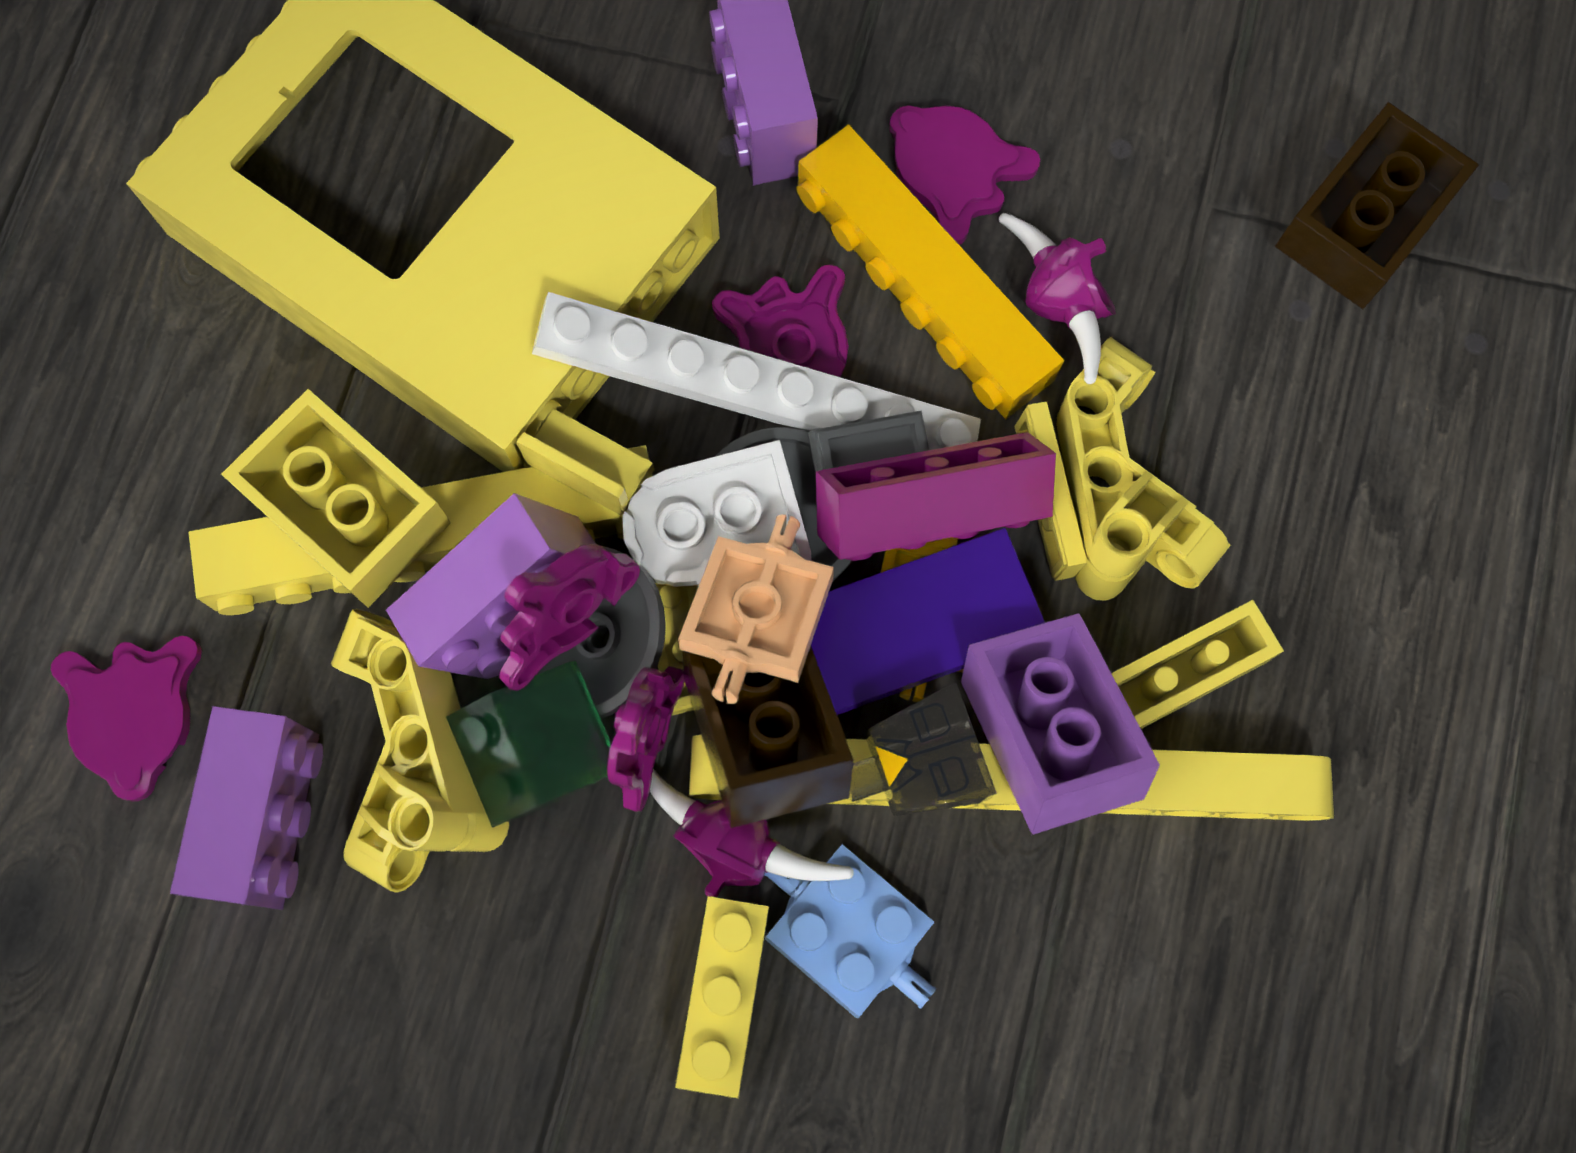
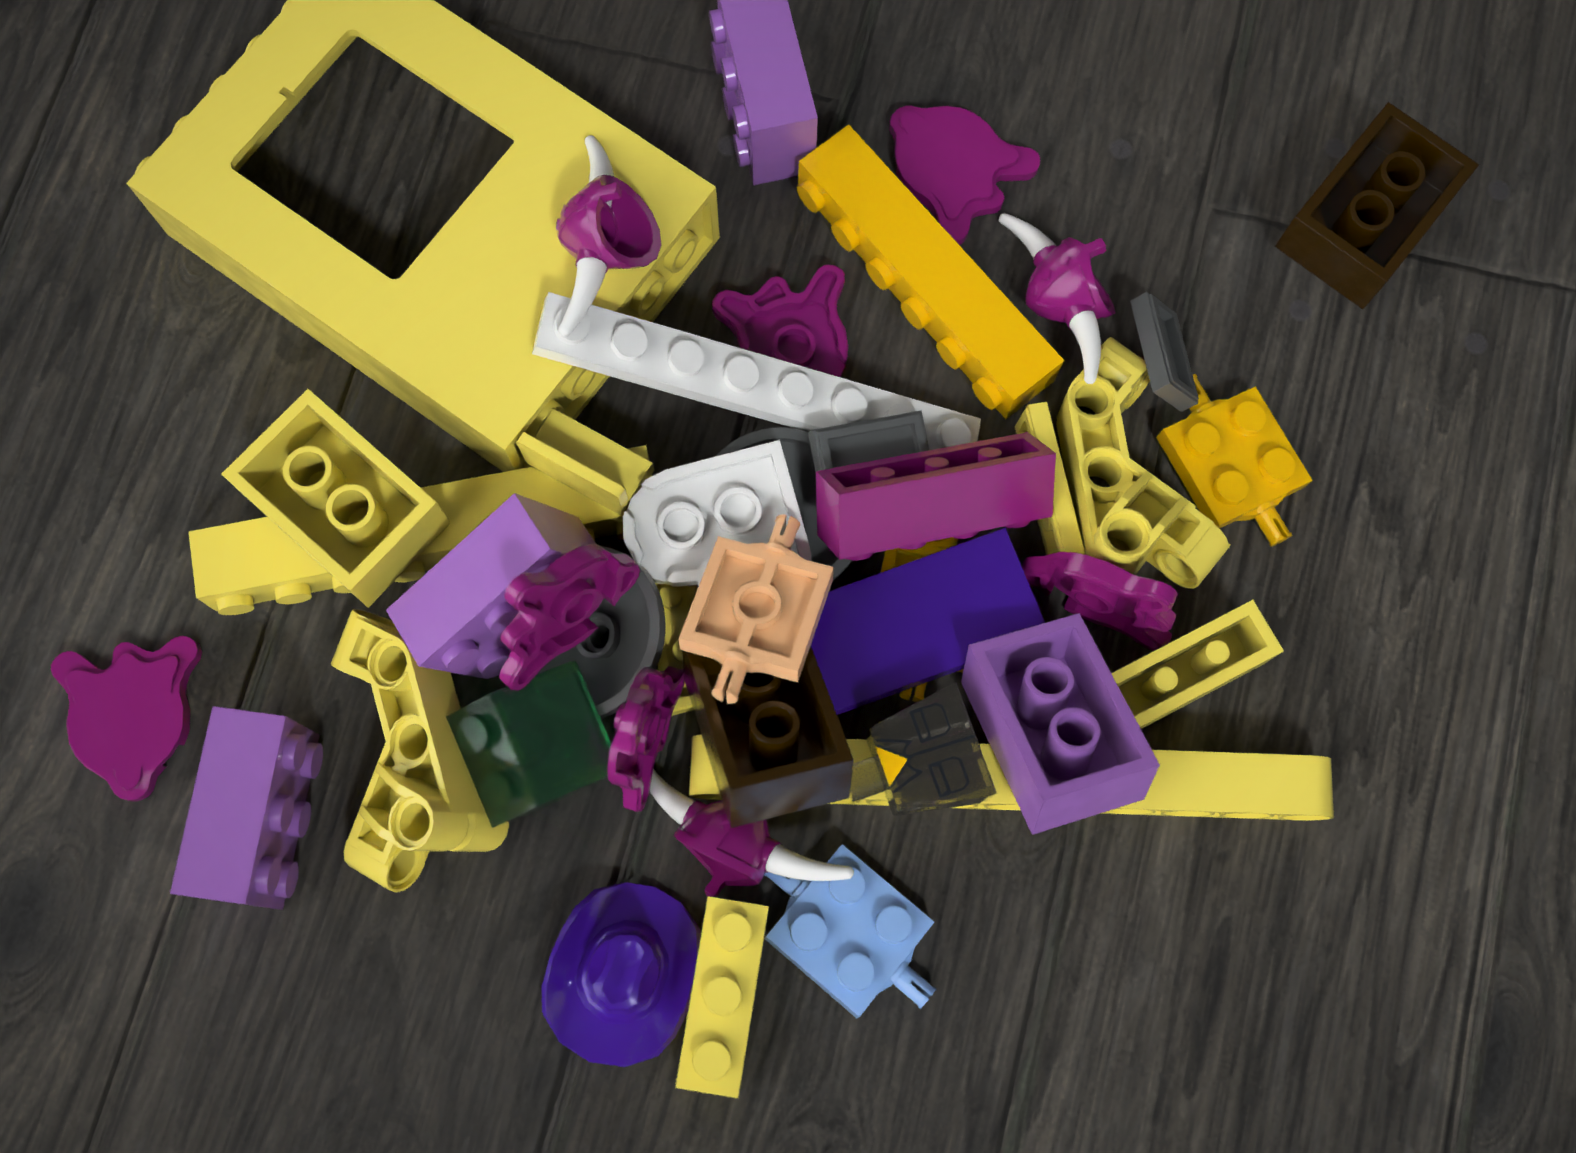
(603, 230): none -> magenta helmet
(621, 974): none -> dark purple hat
(1107, 595): none -> magenta tile
(1164, 352): none -> dark grey tile
(1235, 461): none -> yellow plate

